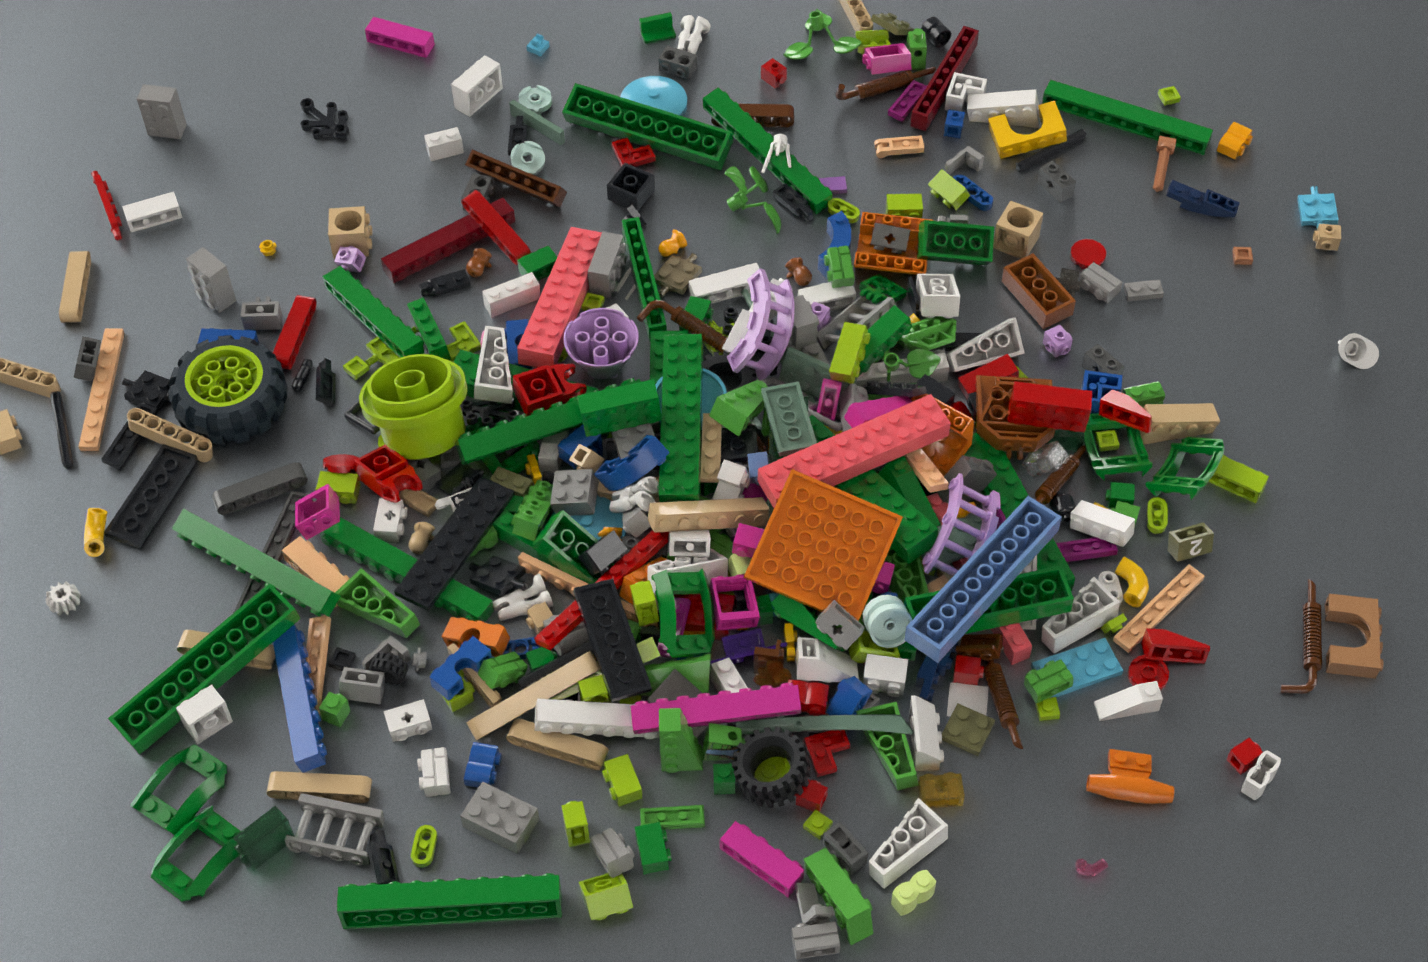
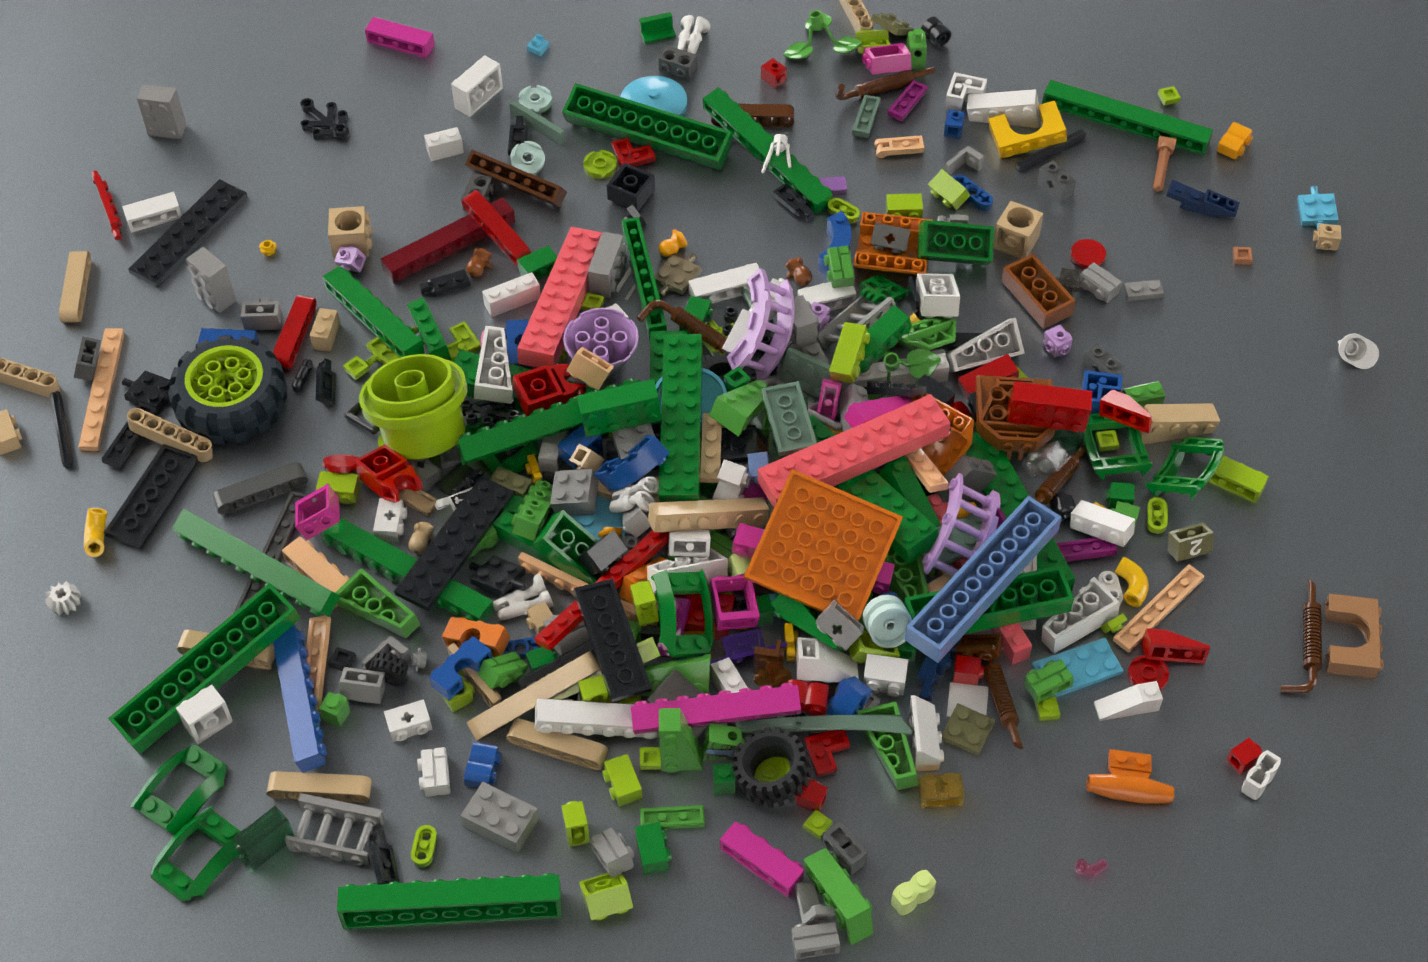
(187, 233): none -> black plate
(325, 330): none -> tan brick
(589, 368): none -> light nougat brick
(600, 164): none -> lime tile
(650, 758): none -> lime plate
(739, 199): bright green plant -> none
(742, 379): none -> green brick
(866, 116): none -> sand green plate
(908, 844): white wedge -> none
(937, 89): dark red brick -> none

